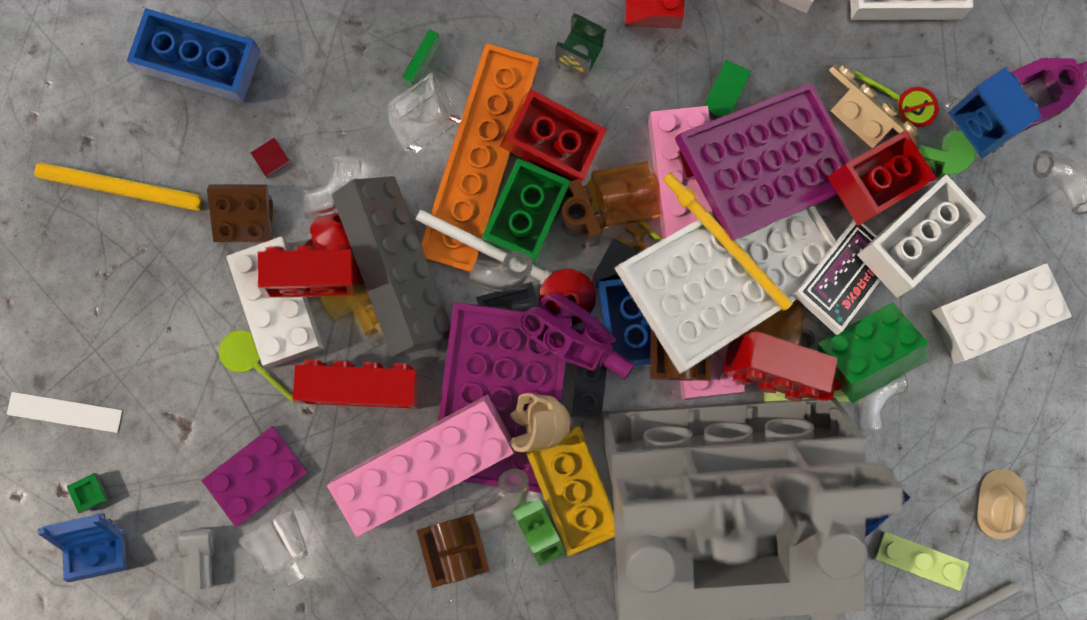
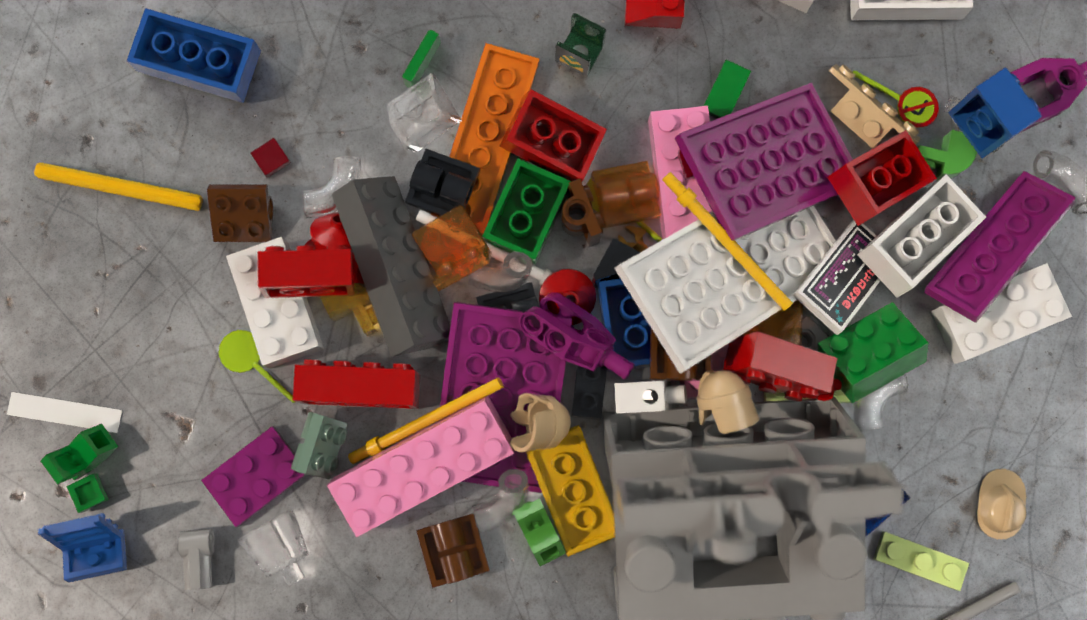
(81, 455): none -> green brick
(321, 446): none -> sand green plate
(379, 444): none -> yellow bar
(441, 183): none -> black plate
(452, 247): none -> clear orange bracket
(637, 396): none -> white torso
(727, 399): none -> tan helmet
(999, 246): none -> magenta plate

